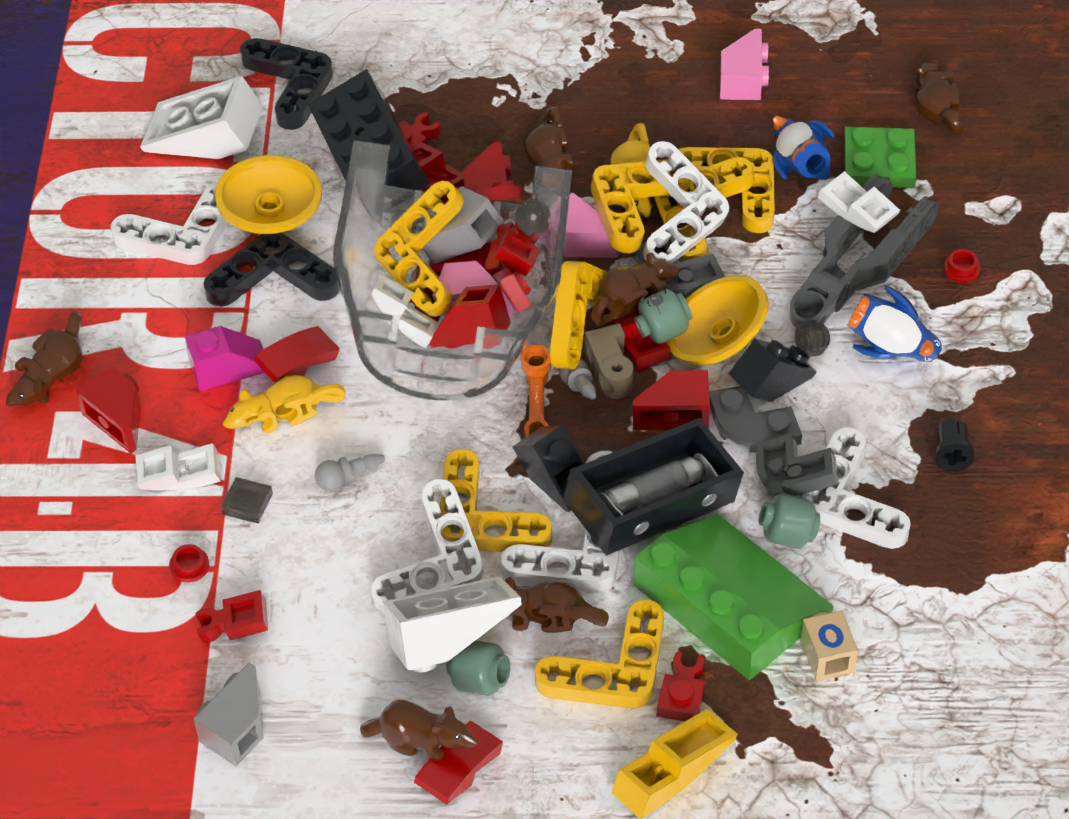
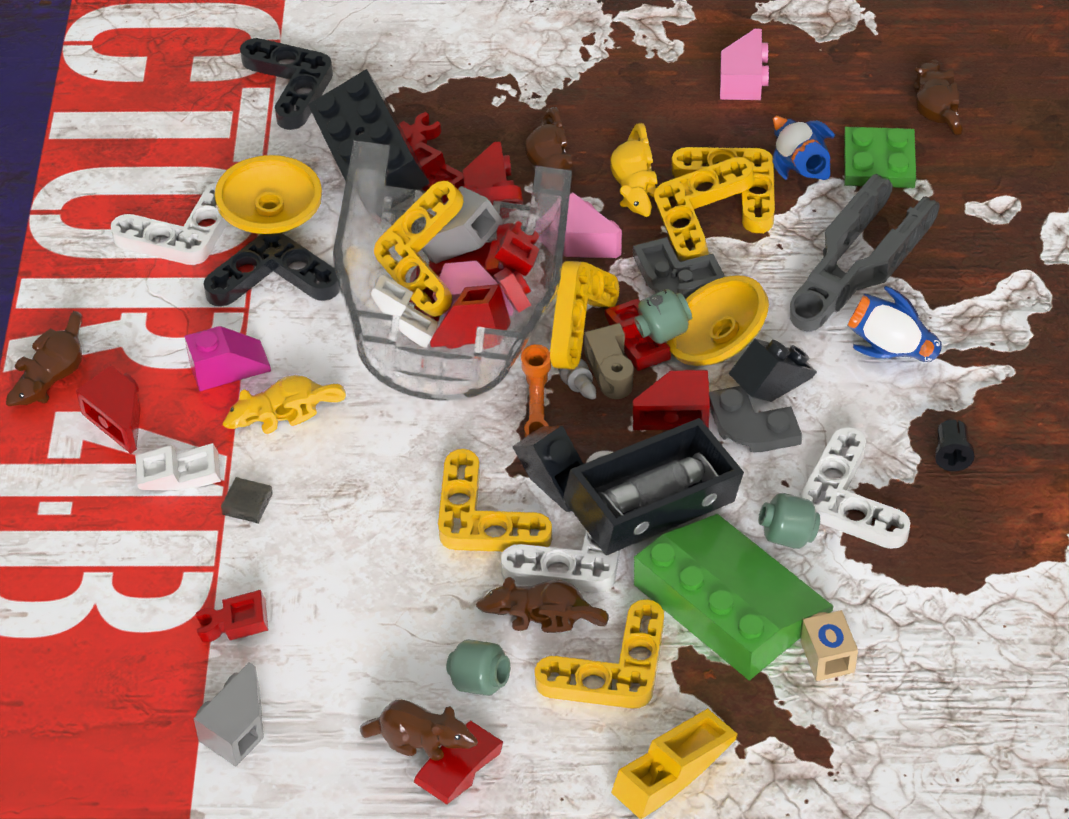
(189, 563): red plate -> none
(205, 122): white slope -> none
(296, 353): red slope -> none
(332, 474): light grey bar -> none
(443, 565): white beam -> none
(444, 621): white slope -> none
(524, 212): clear smoke plate -> none
(622, 194): yellow beam -> none
(626, 286): reddish brown animal -> none
(682, 692): red plate -> none
(693, 202): white beam -> none
(787, 473): dark grey plate -> none
(812, 337): clear smoke plate -> none
(852, 202): white slope -> none
(962, 266): red plate -> none

